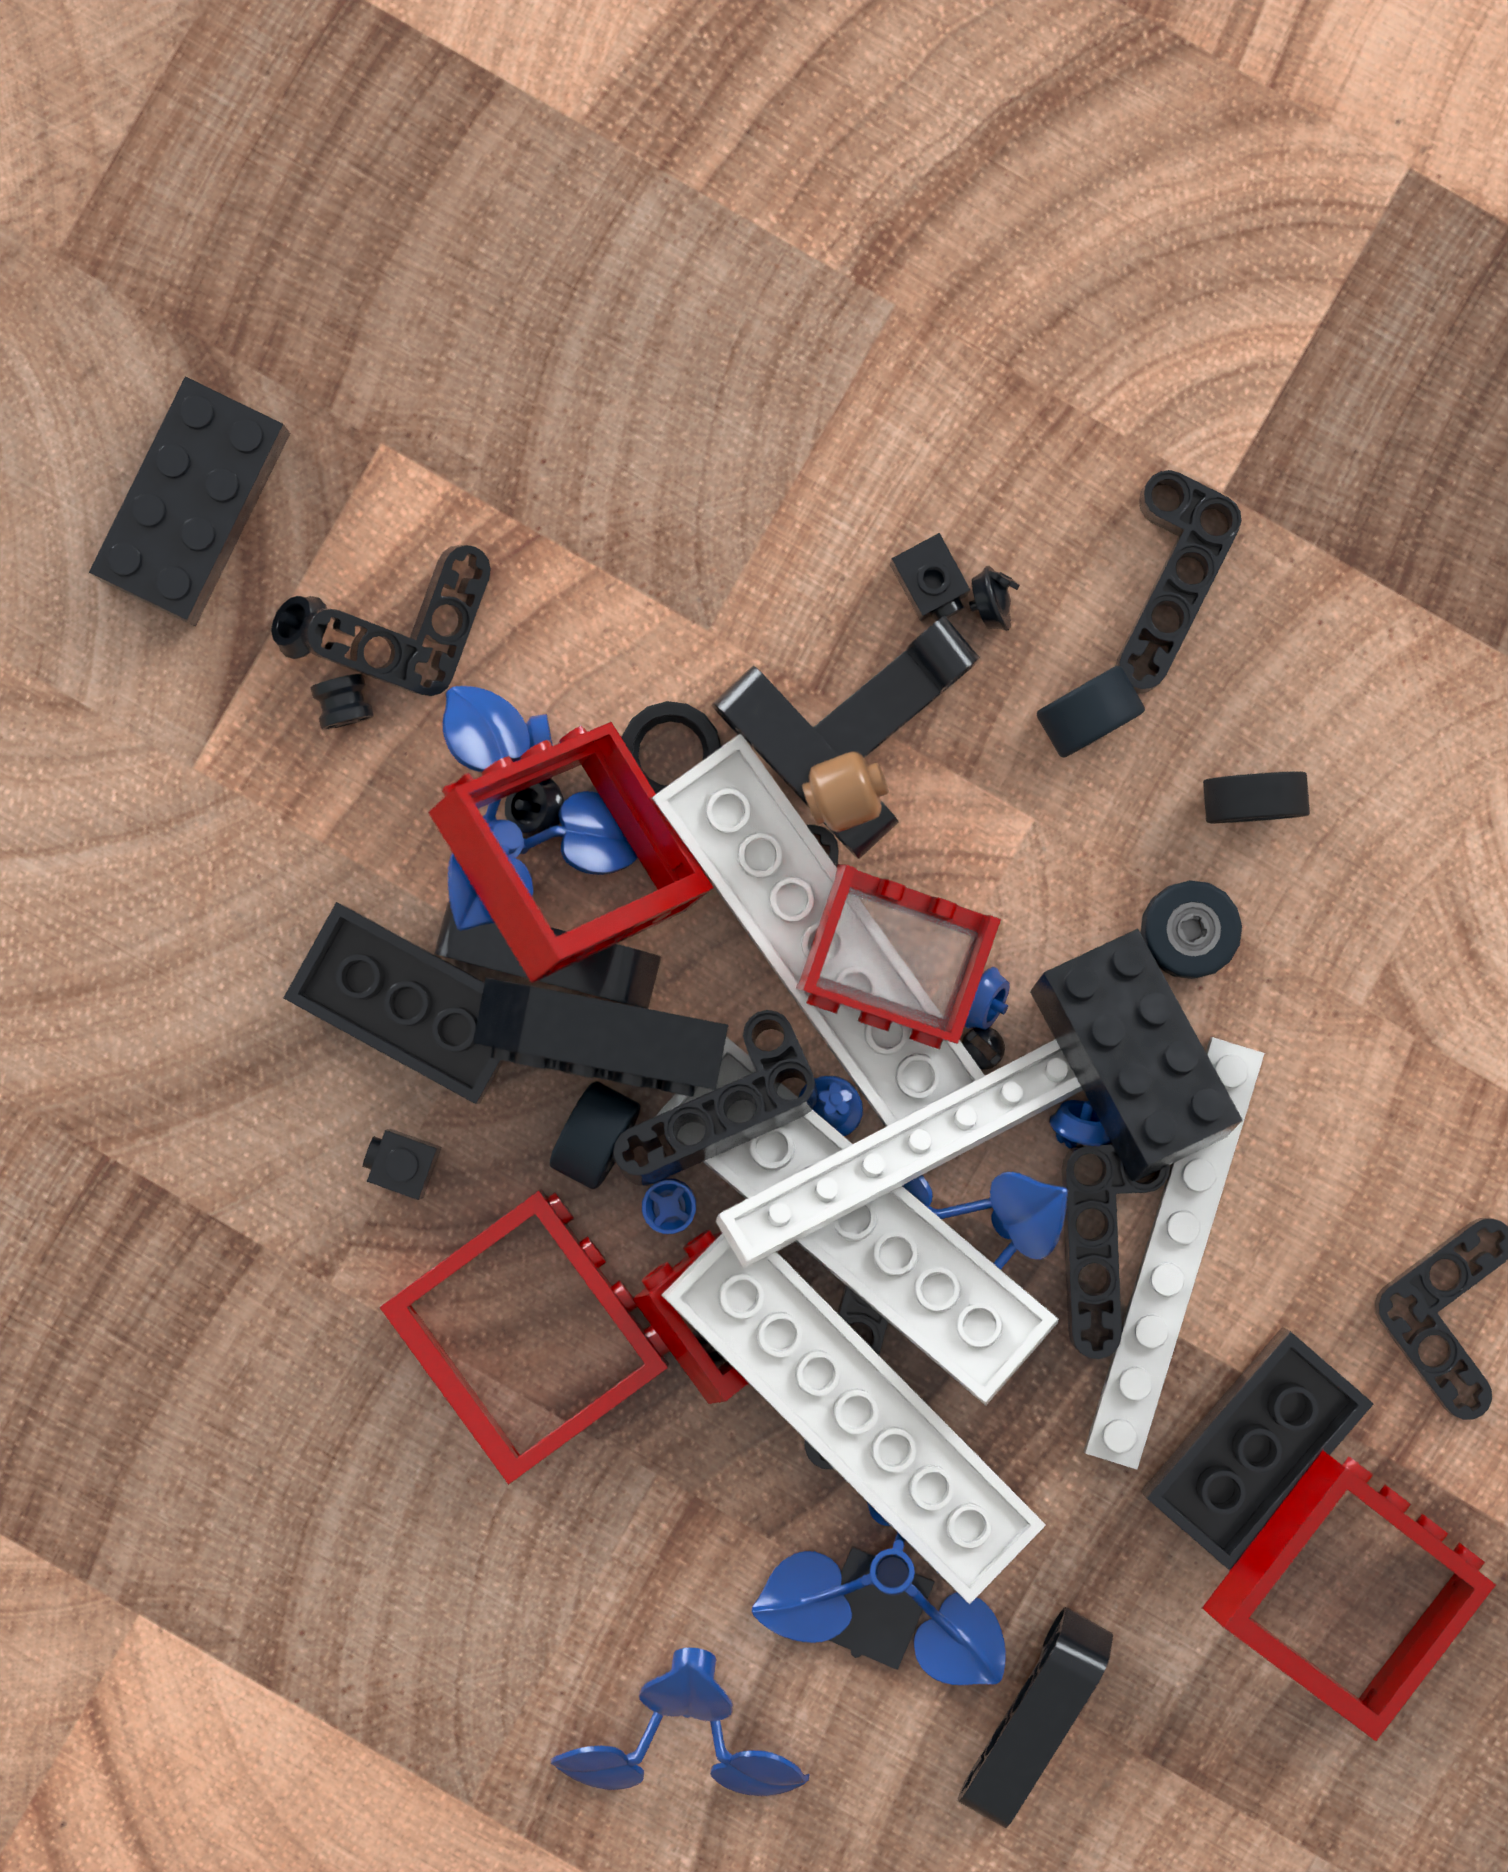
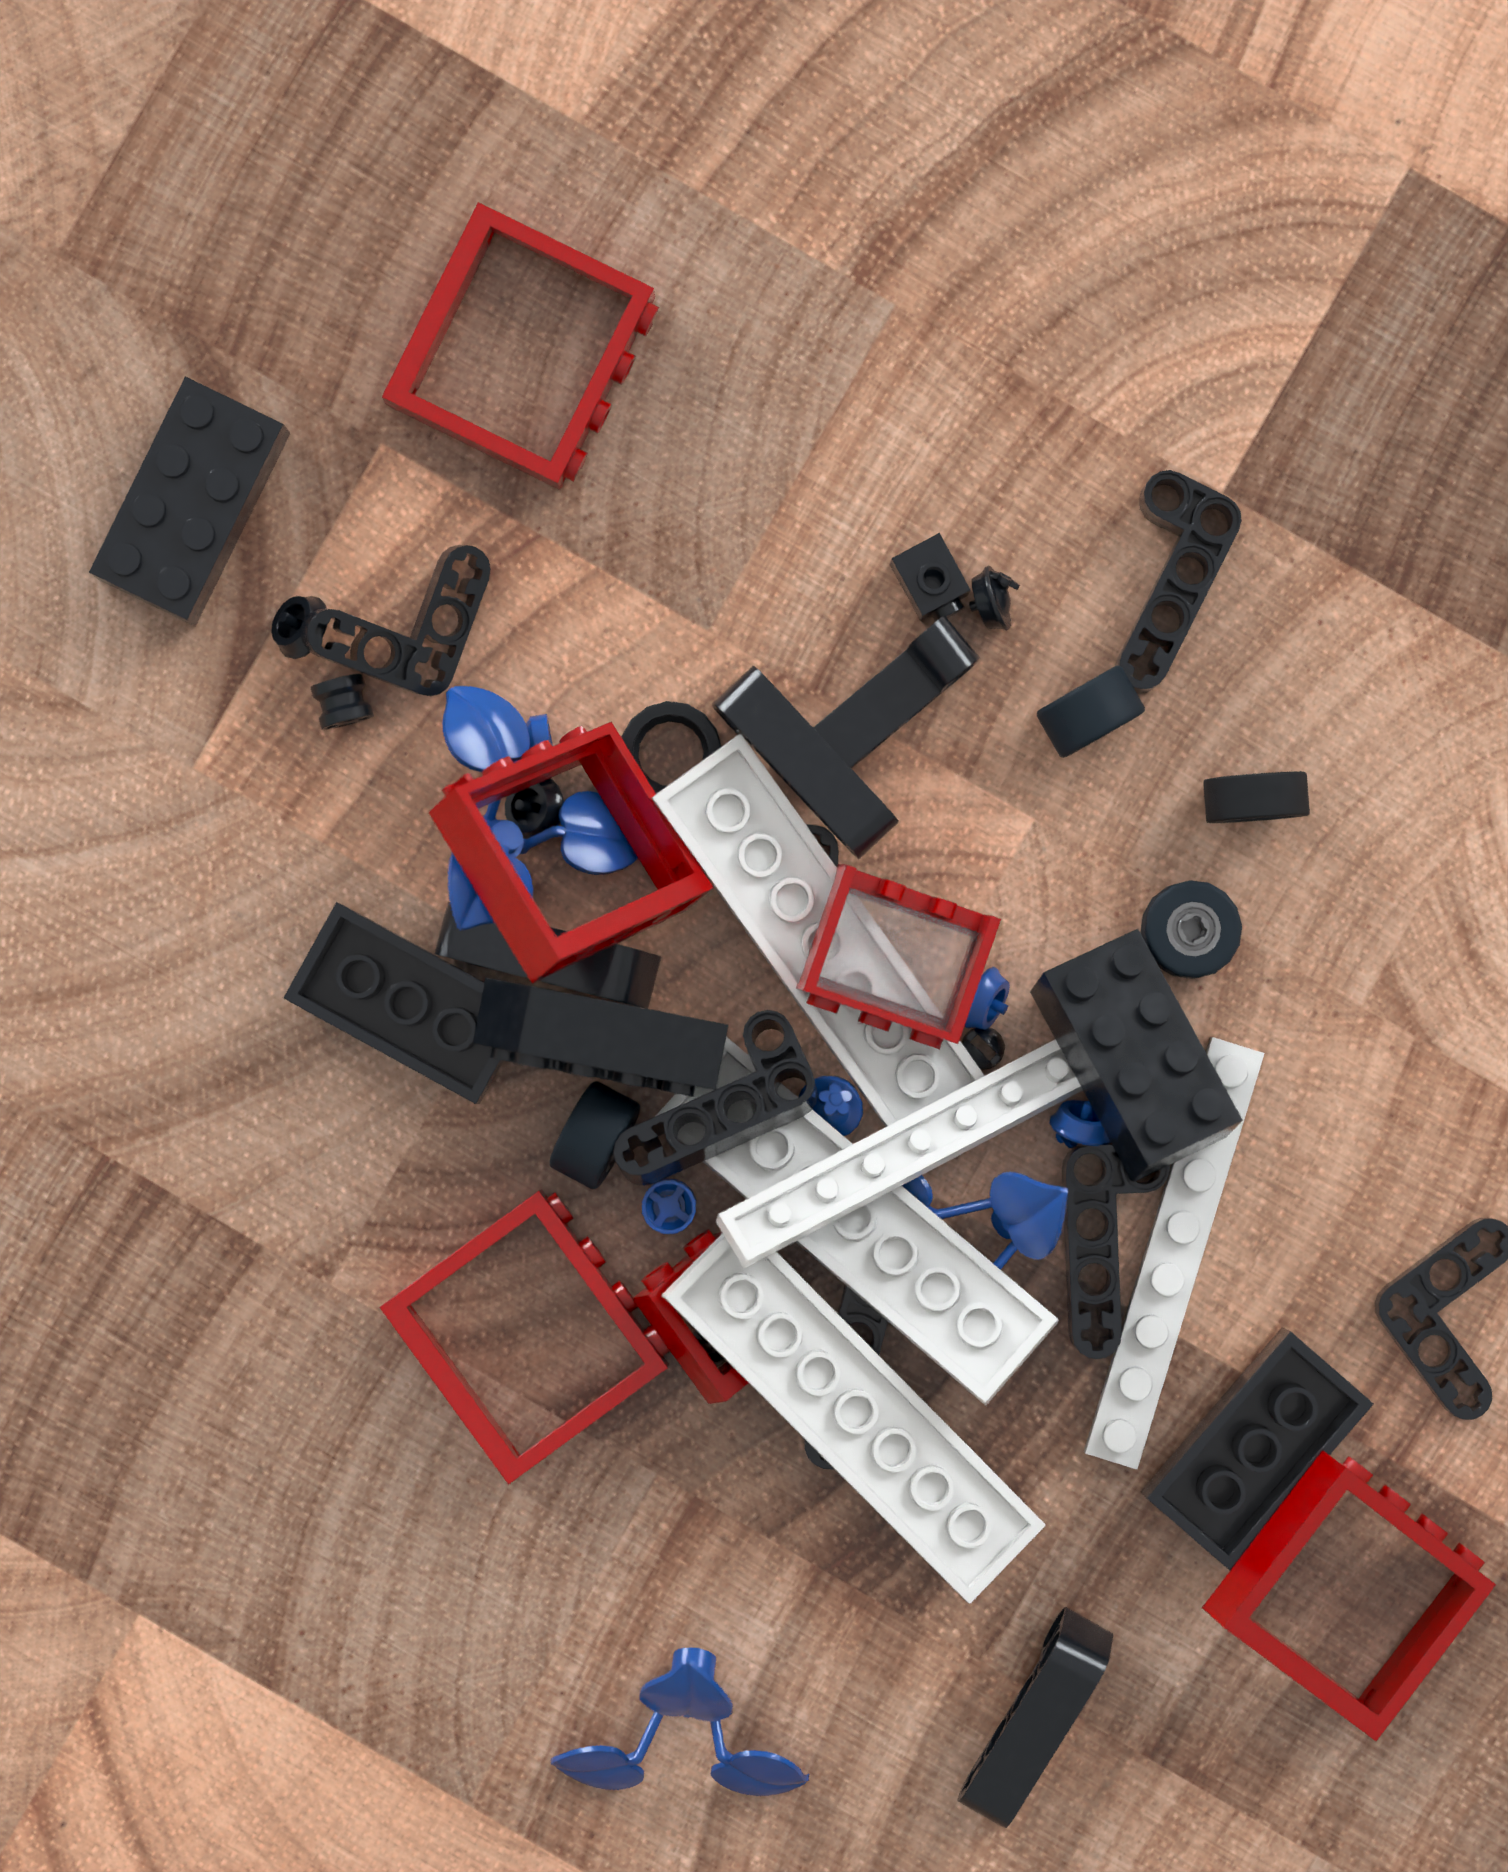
(401, 1163): black brick -> none
(441, 309): none -> red window
(809, 1606): blue plant -> none
(845, 791): medium nougat head -> none
(879, 1621): black piece -> none

